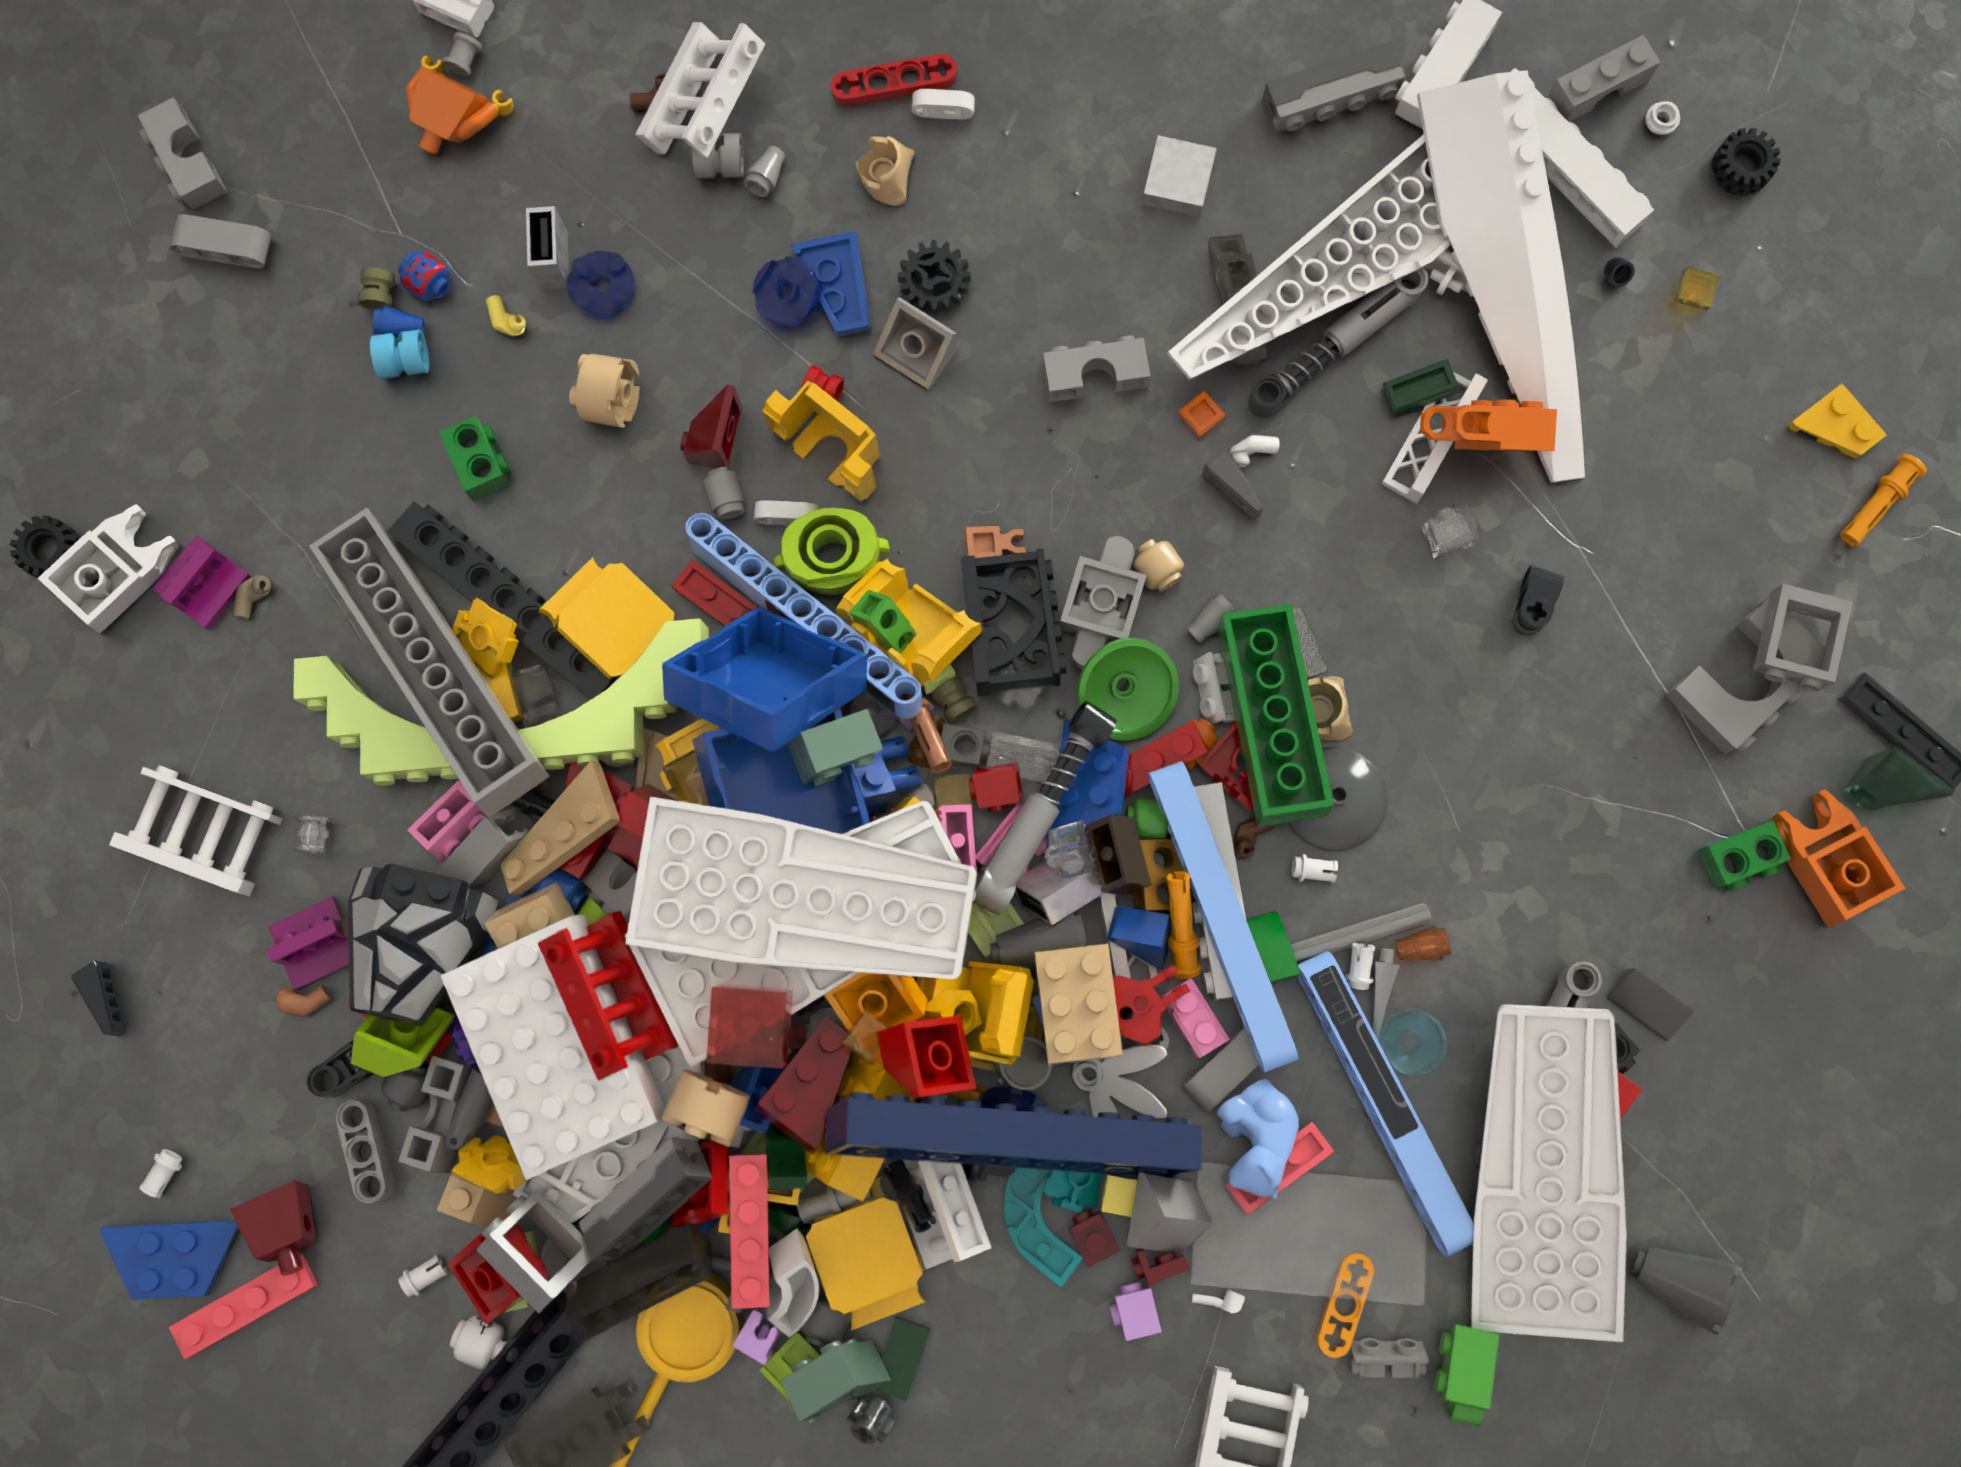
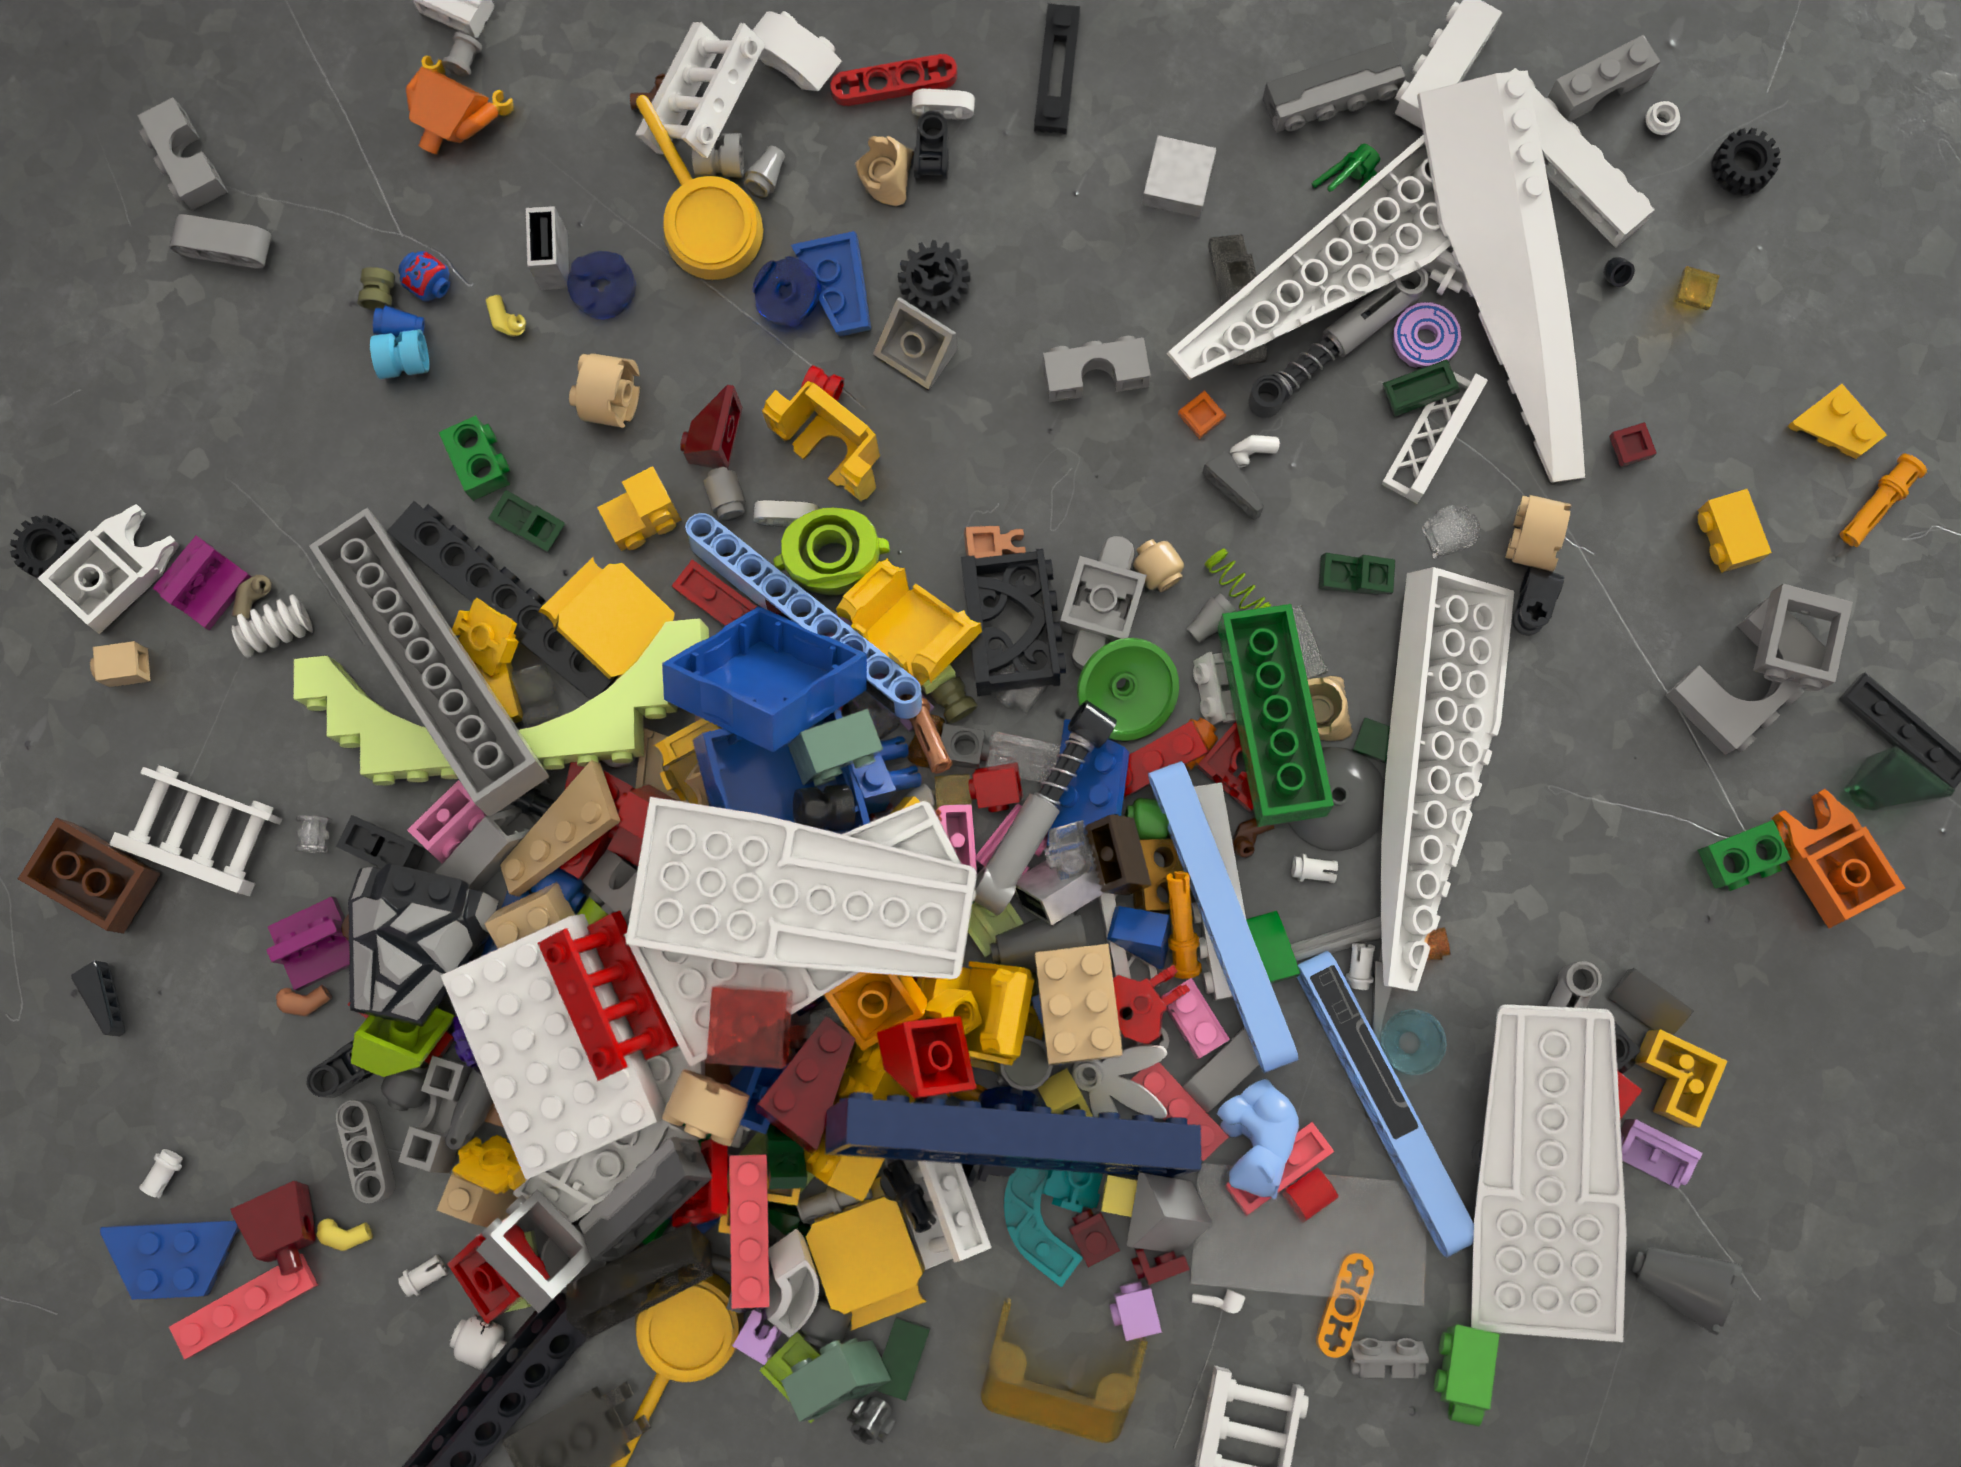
(89, 876): none -> reddish brown brick
(120, 664): none -> tan brick
(271, 626): none -> white piece
(340, 1239): none -> light yellow arm
(378, 845): none -> black brick
(526, 521): none -> dark green slope
(640, 511): none -> yellow brick
(709, 220): none -> yellow piece
(796, 51): none -> white brick
(829, 809): none -> clear smoke wheel
(863, 1038): clear yellow plate -> none
(883, 621): bright green leg -> none
(931, 152): none -> black piece
(1053, 111): none -> black container
(1062, 1094): none -> light yellow brick
(1094, 1419): none -> clear yellow windscreen
(1181, 1105): none -> coral plate
(1215, 559): none -> lime piece
(1310, 1194): none -> red piece
(1357, 165): none -> green plant
(1357, 574): none -> dark green slope
(1372, 740): none -> dark green tile
(1433, 318): none -> lavender tile
(1437, 745): none -> white wedge
(1494, 427): orange brick -> none
(1540, 533): none -> tan brick
(1632, 444): none -> dark red plate
(1657, 1153): none -> lavender hinge
(1689, 1076): none -> yellow brick
(1733, 531): none -> yellow brick

